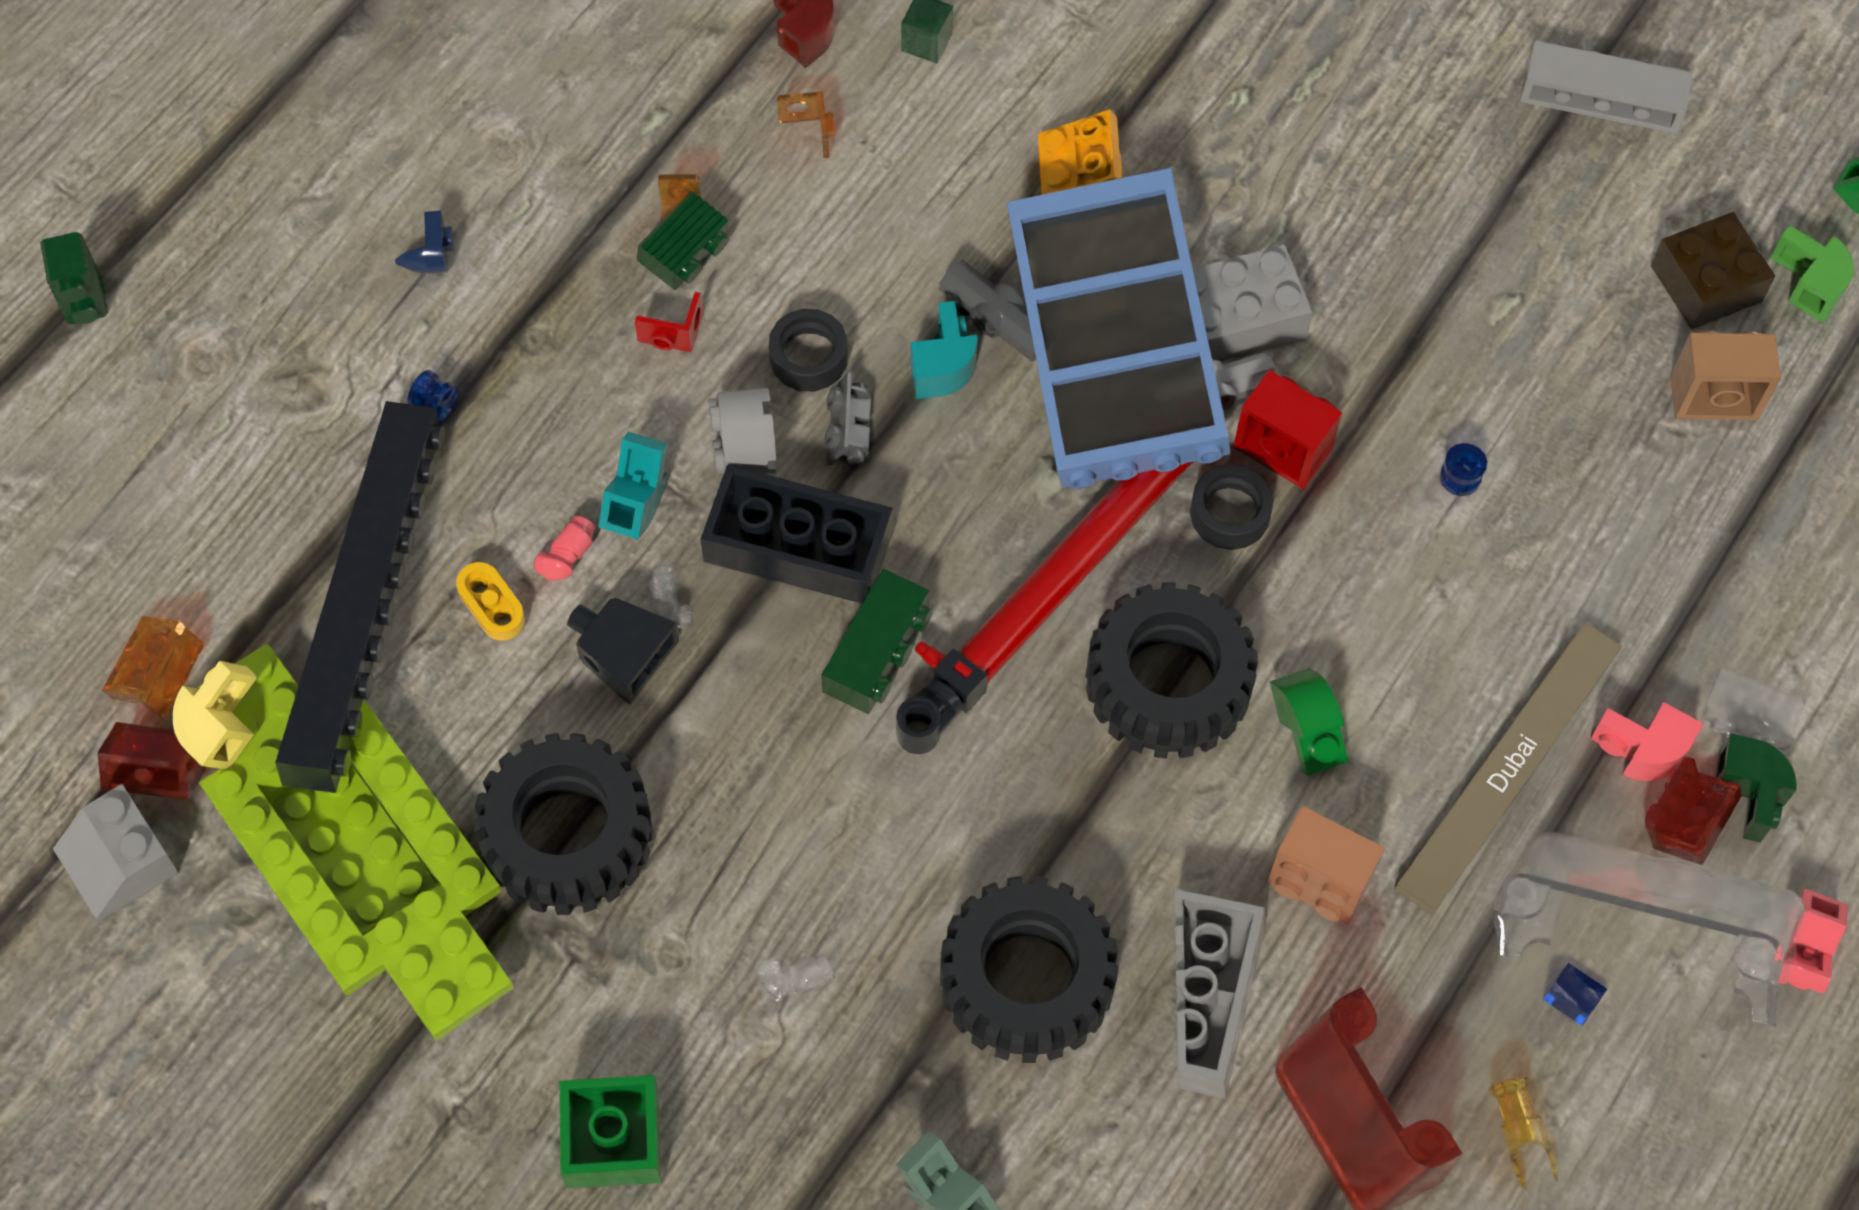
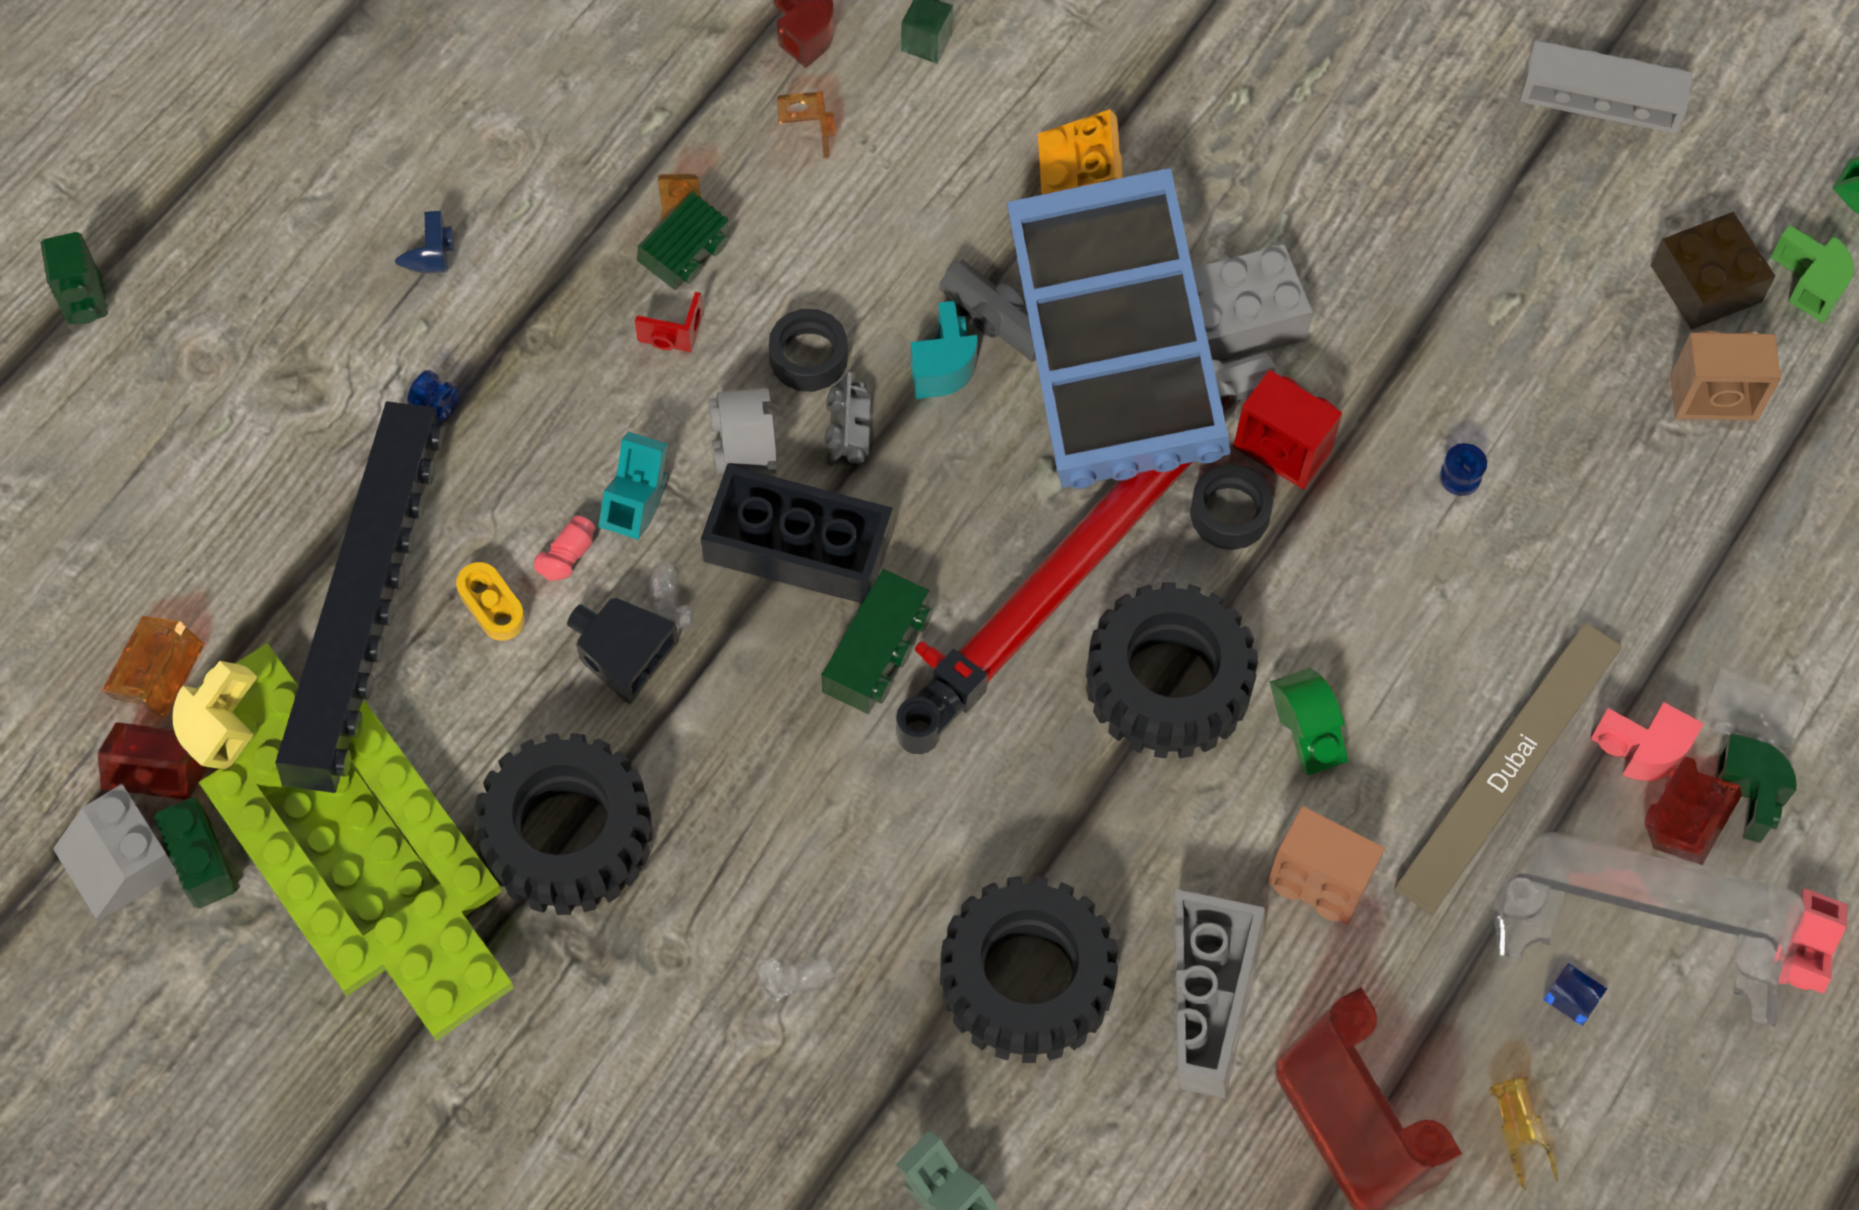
(195, 853): none -> dark green brick
(609, 1131): green brick -> none

